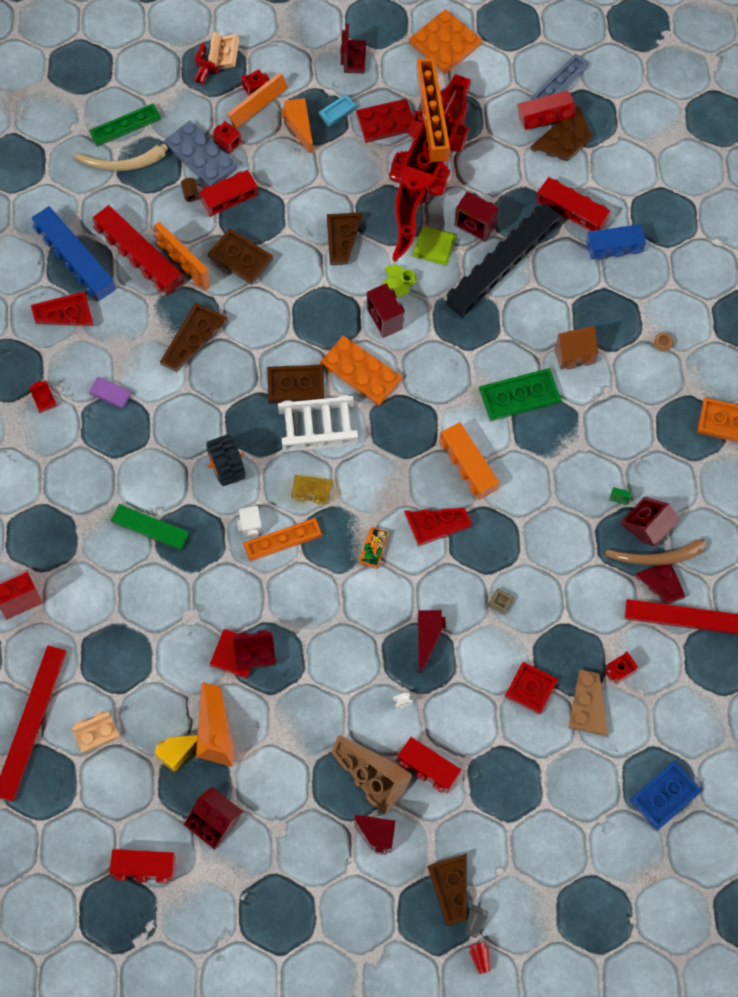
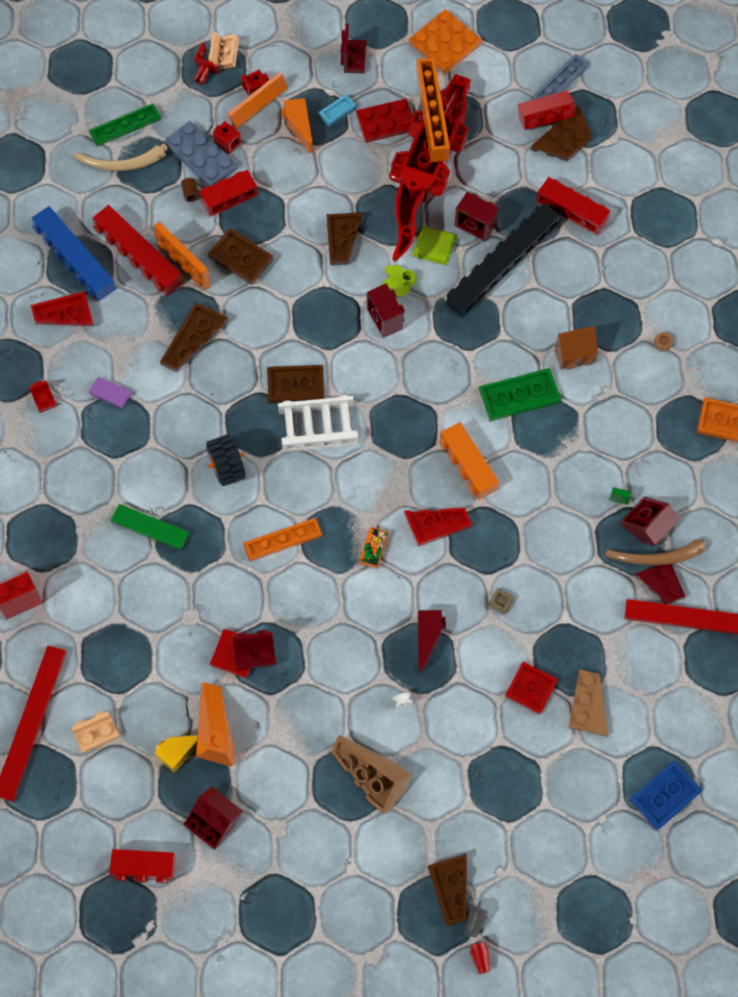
(249, 522): white brick -> none
(311, 489): clear yellow bracket -> none
(361, 370): orange plate -> none
(376, 832): dark red slope -> none
(428, 765): red brick -> none
(615, 241): blue brick -> none
(617, 675): red brick -> none

